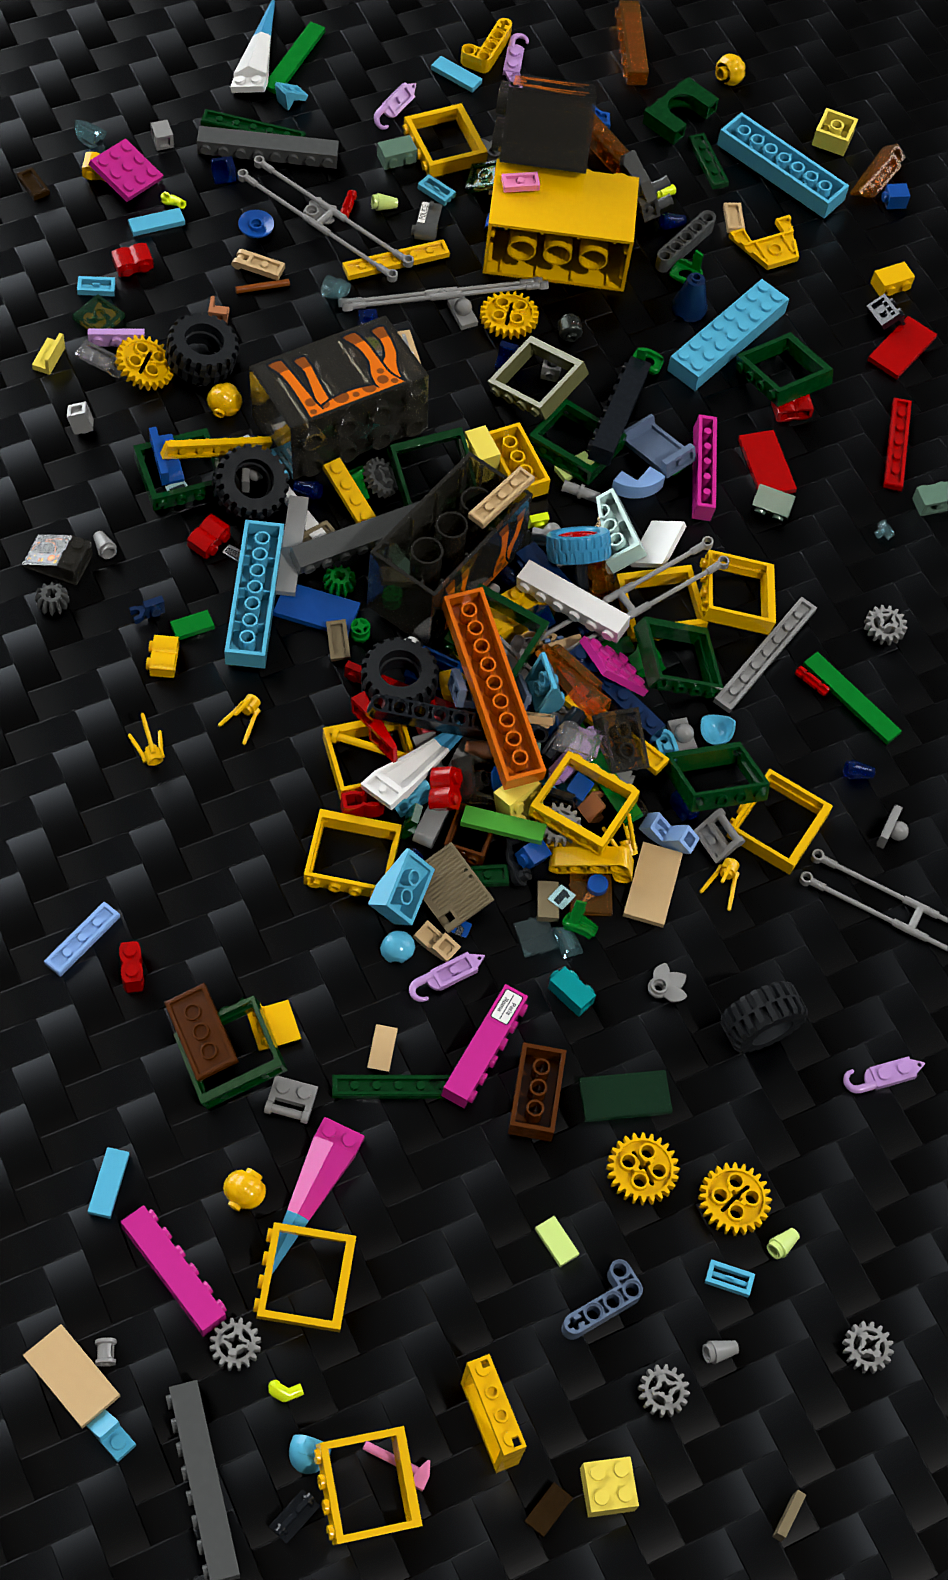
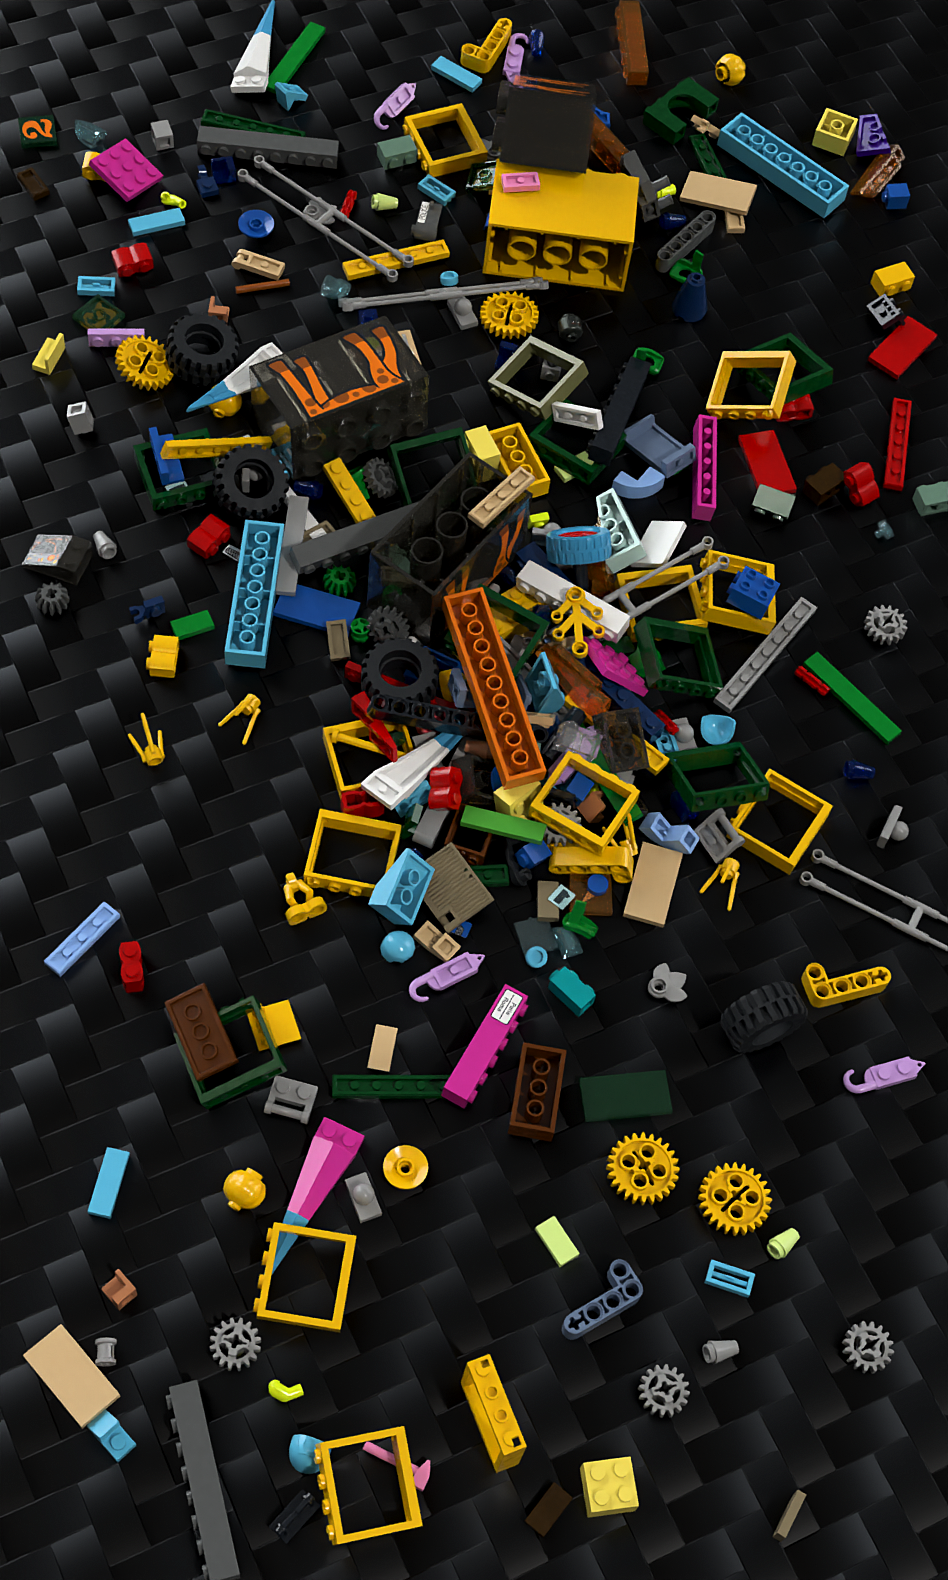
(37, 131): none -> clear green tile
(98, 357): clear hinge -> none
(119, 1290): none -> nougat panel
(173, 1270): dark pink brick -> none
(205, 184): none -> dark blue plate
(236, 382): none -> white plate
(299, 912): none -> yellow piece
(363, 1197): none -> light grey tile
(387, 624): none -> dark grey gear
(399, 738): none -> clear green tile
(407, 1157): none -> yellow dish
(449, 278): none -> medium azure tile
(536, 41): none -> clear blue cone
(536, 957): none -> medium azure tile
(577, 415): none -> white plate
(577, 618): none -> yellow plant
(580, 491): light grey pin -> none
(670, 726): none -> red axle
(703, 125): none -> tan plate
(718, 193): none -> tan tile
(728, 334): medium azure brick -> none
(751, 359): none -> yellow window
(752, 592): none -> blue brick
(771, 250): yellow wing -> none
(824, 484): none -> dark brown brick
(847, 983): none -> yellow beam
(861, 484): none -> red brick
(871, 137): none -> dark purple wing

